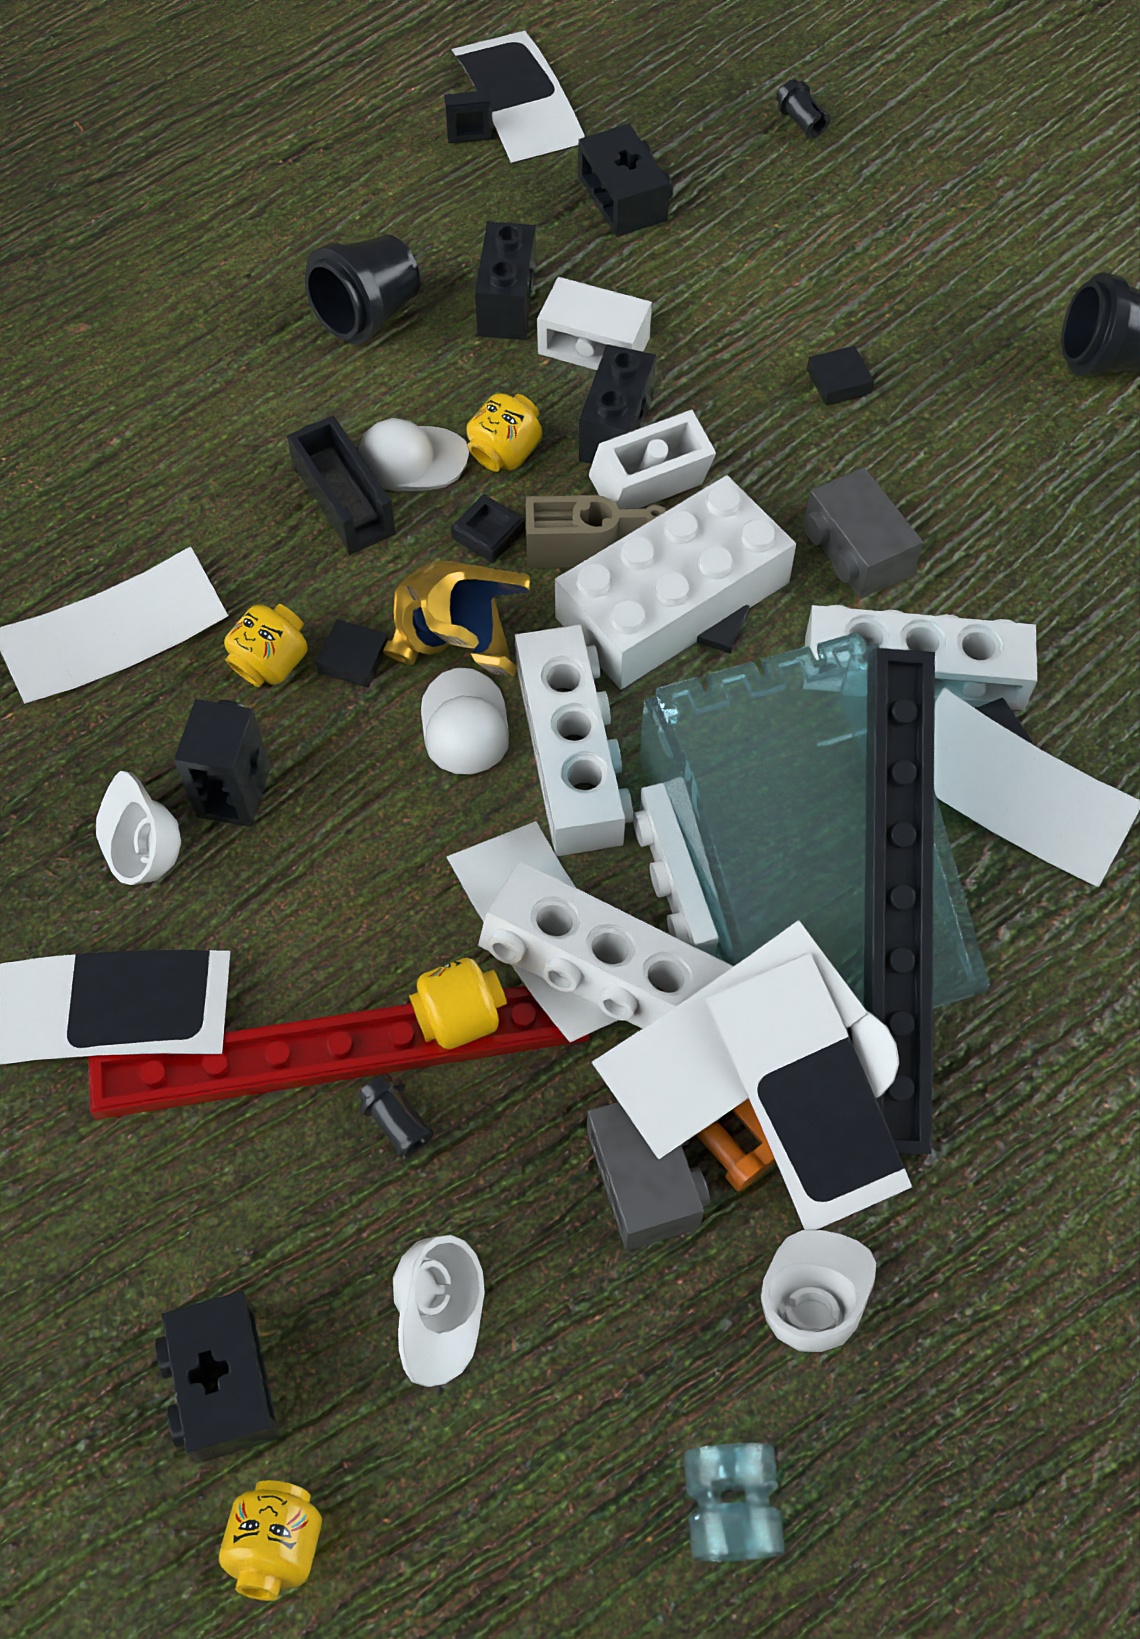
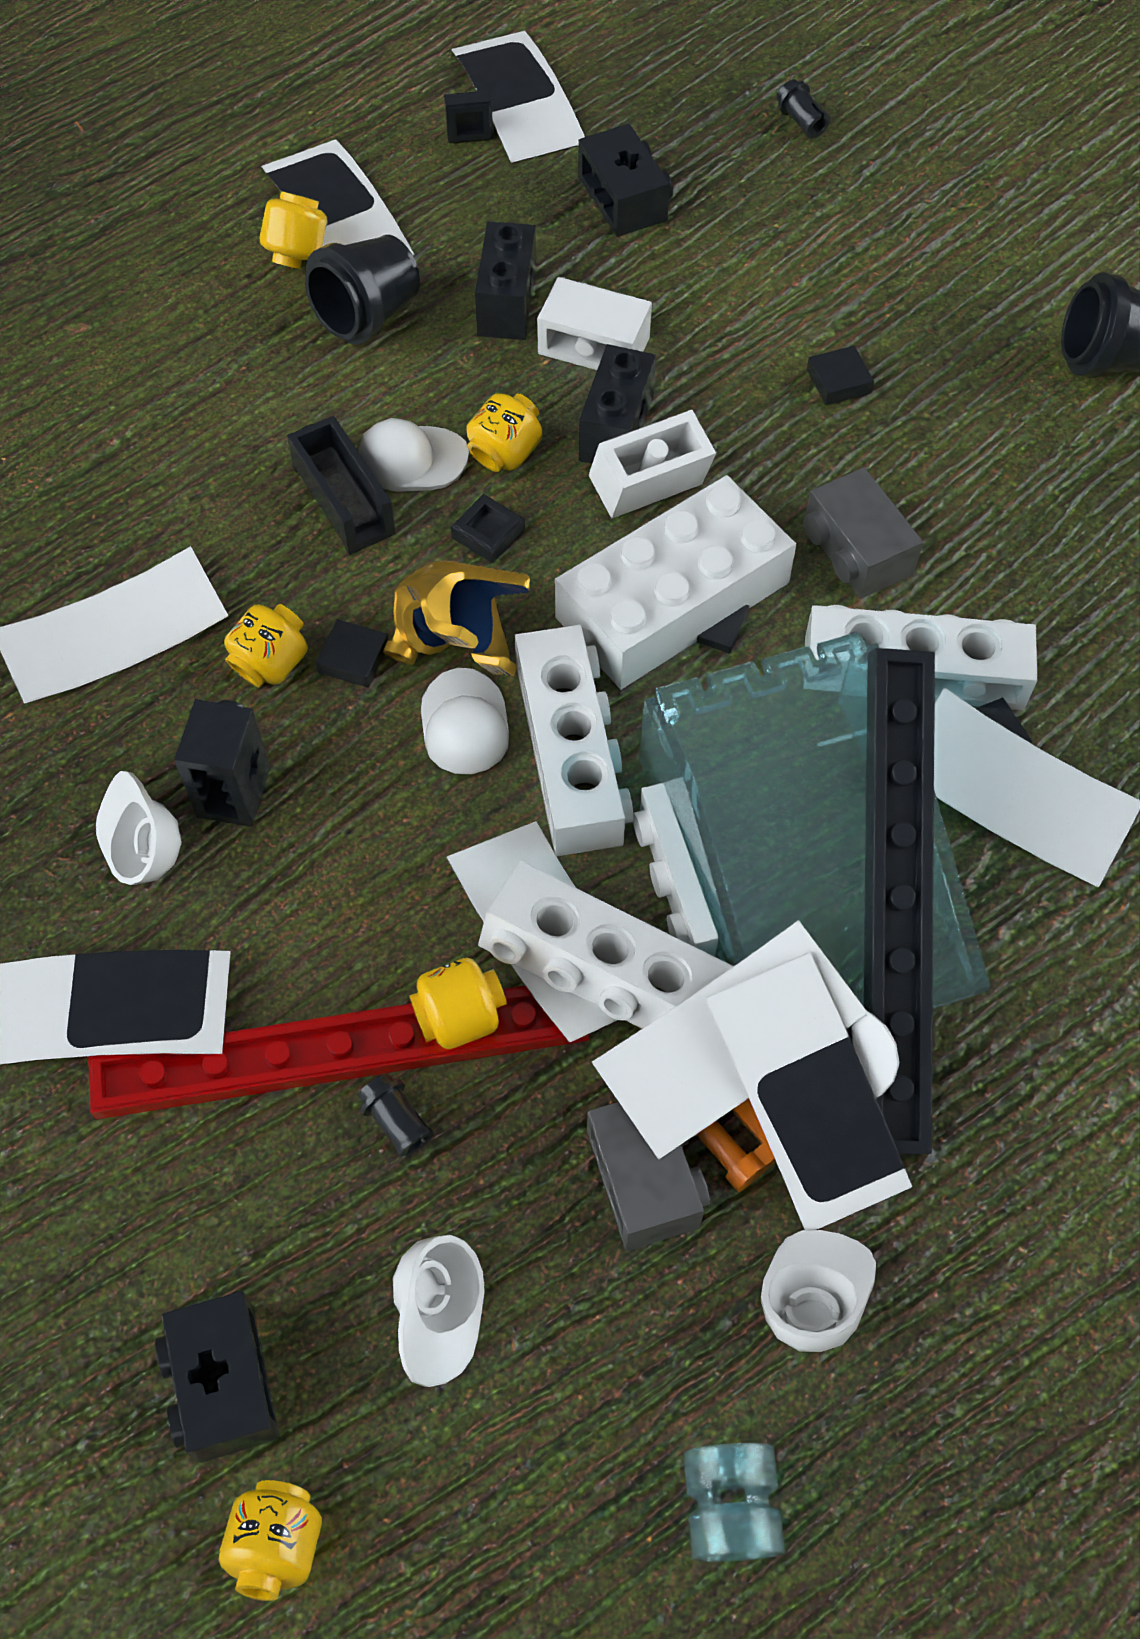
(292, 228): none -> yellow head
(343, 193): none -> sticker
(574, 528): dark tan piece -> none

